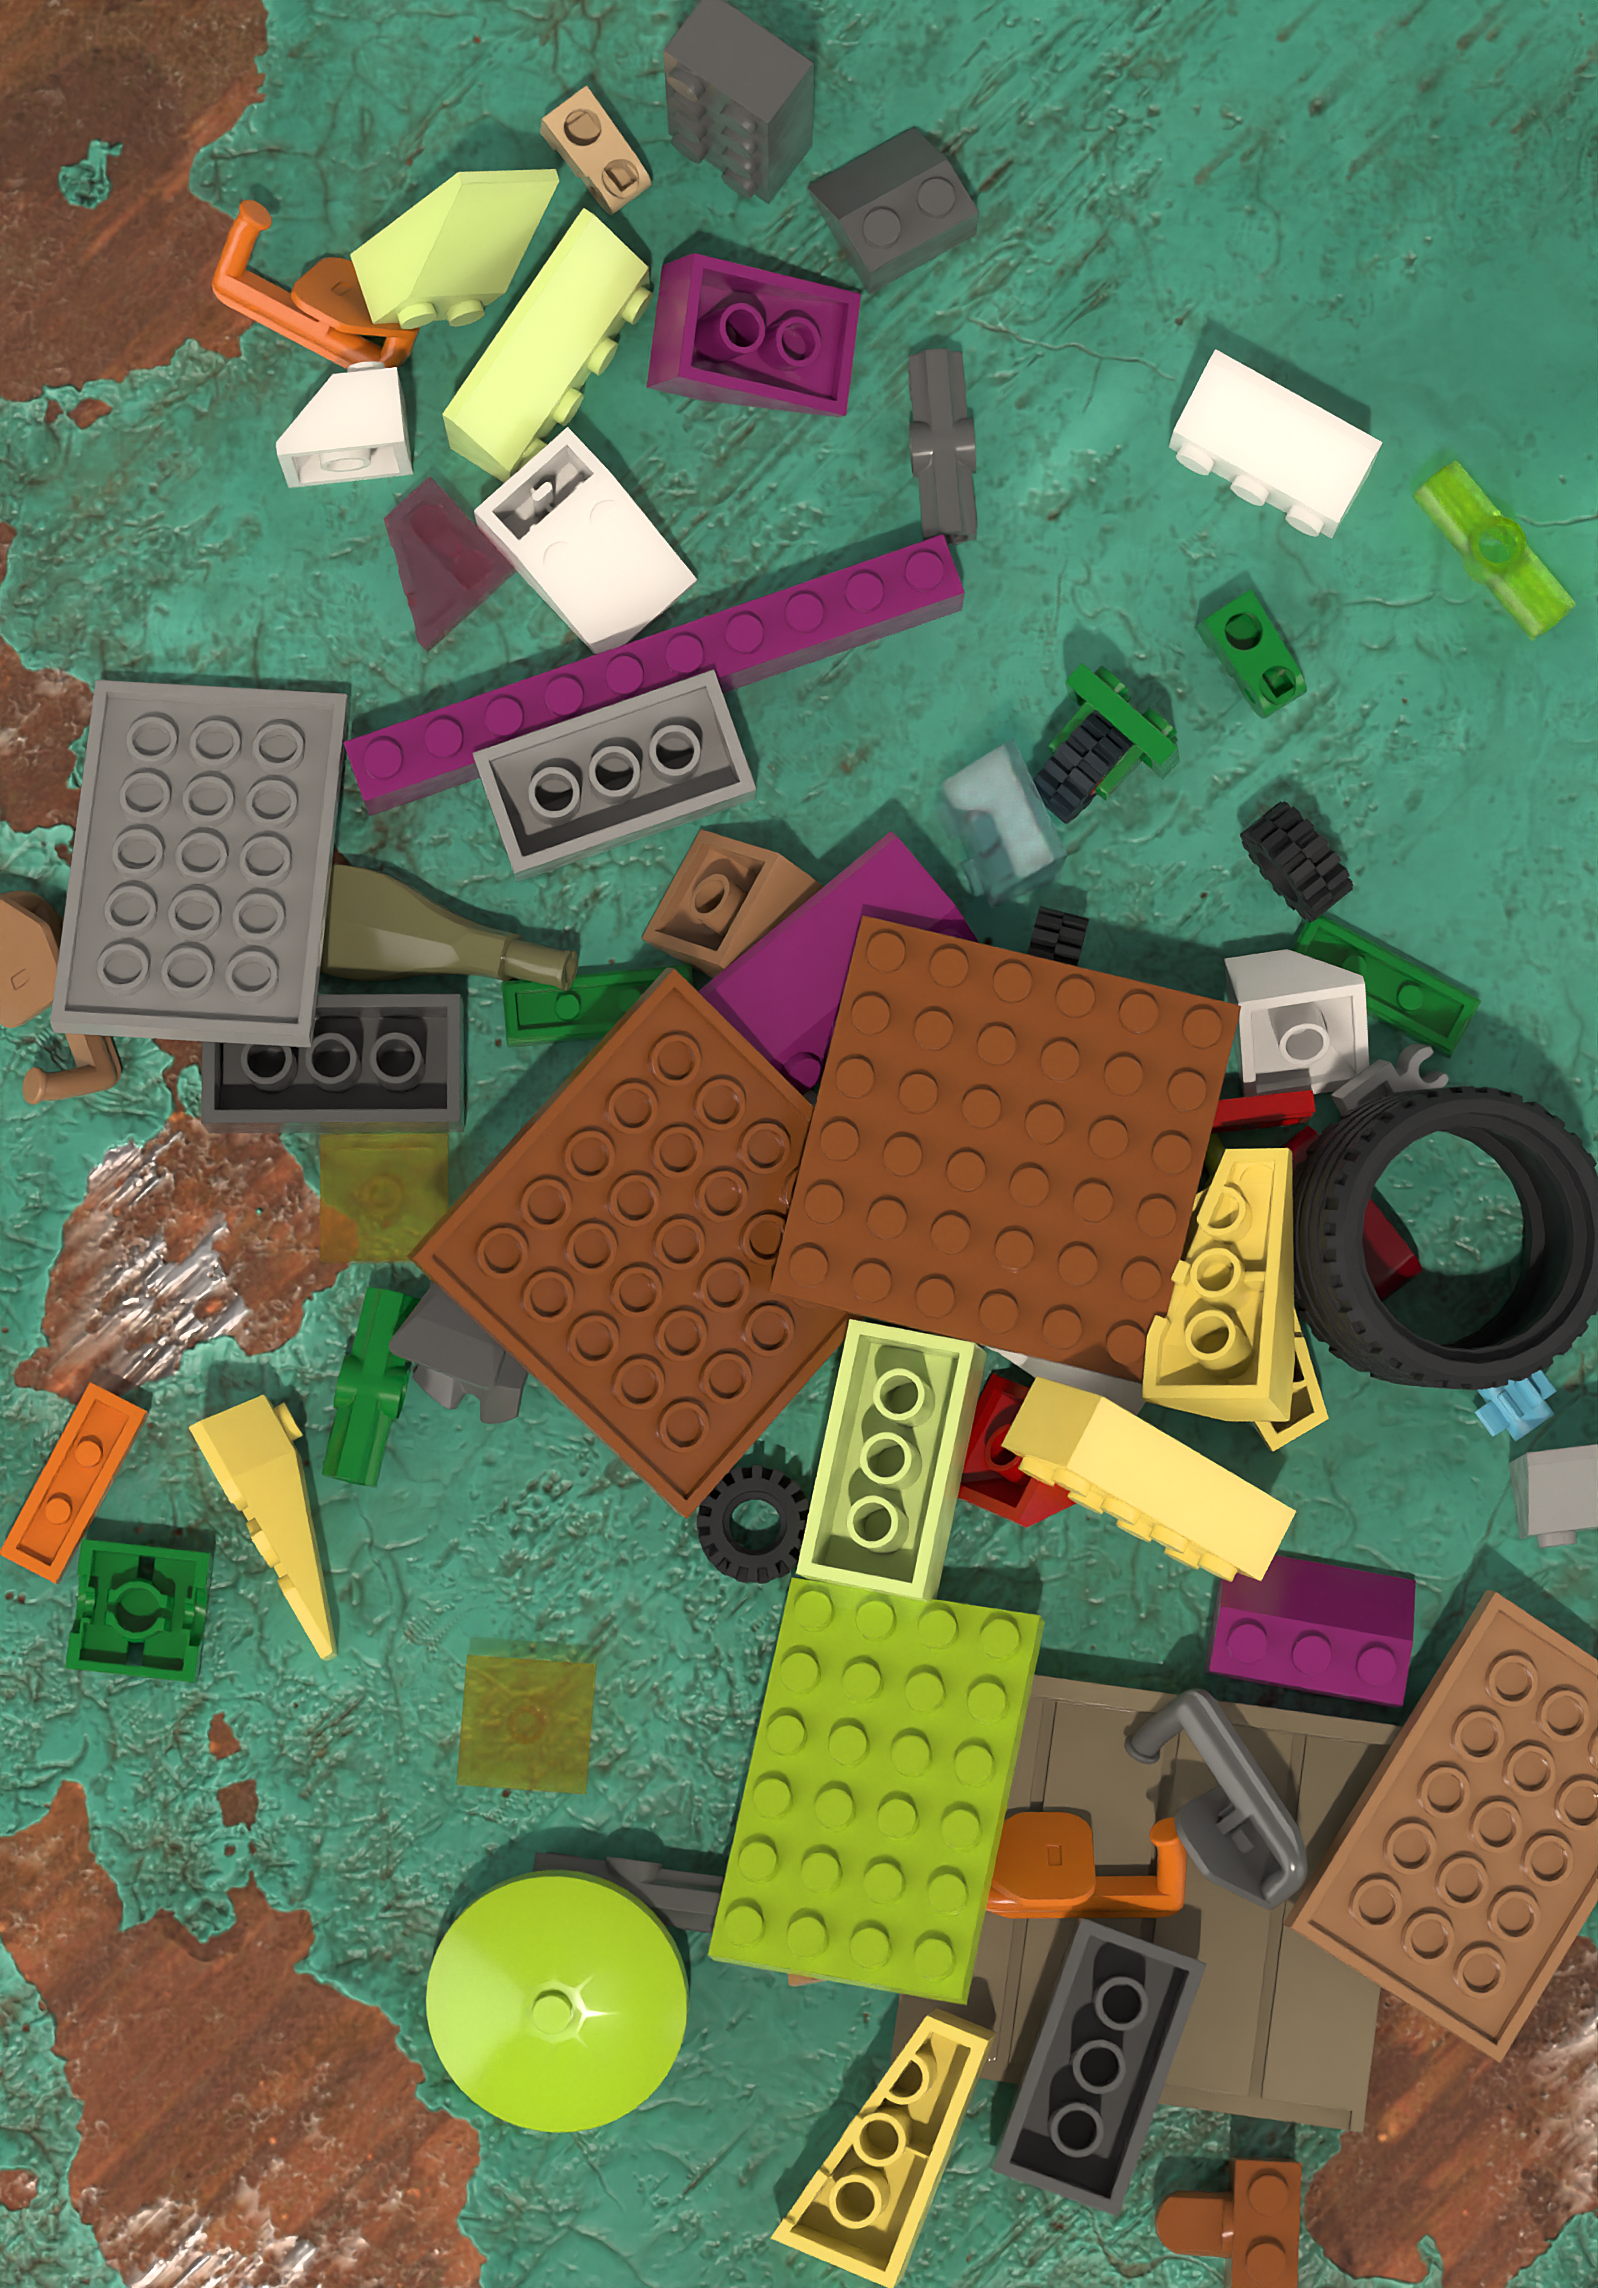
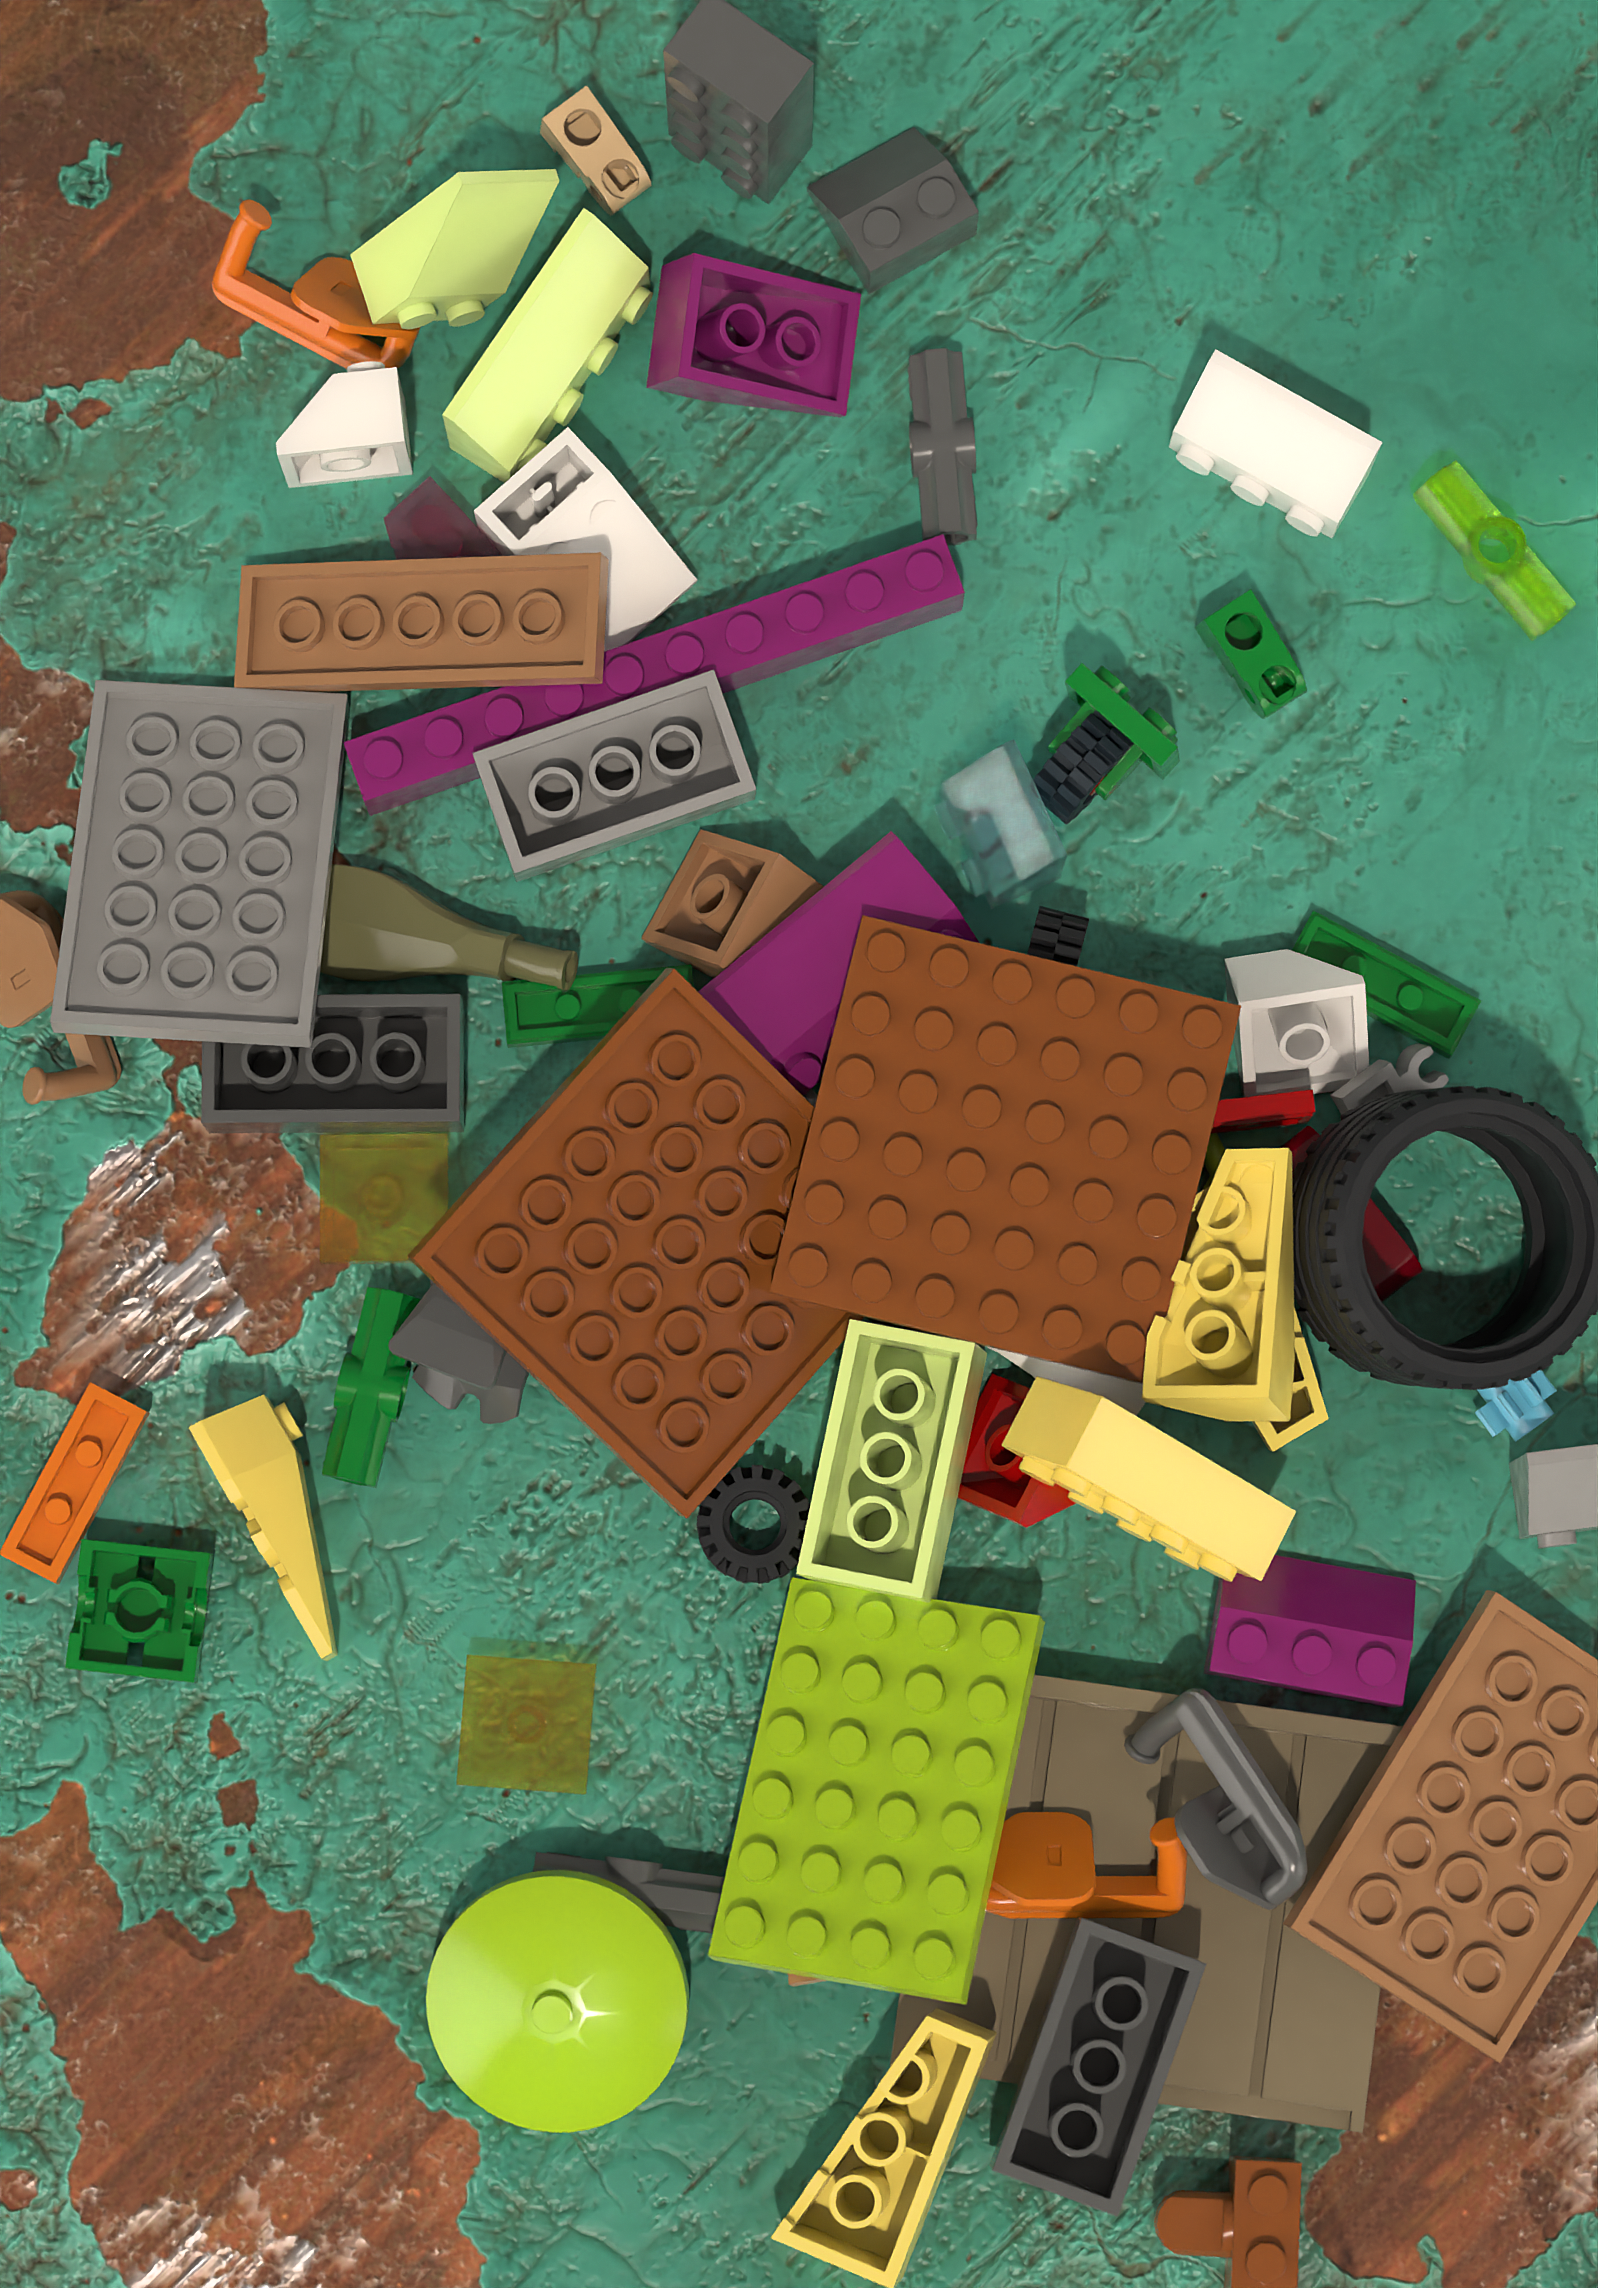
(423, 623): none -> medium nougat plate
(1296, 861): black tyre -> none

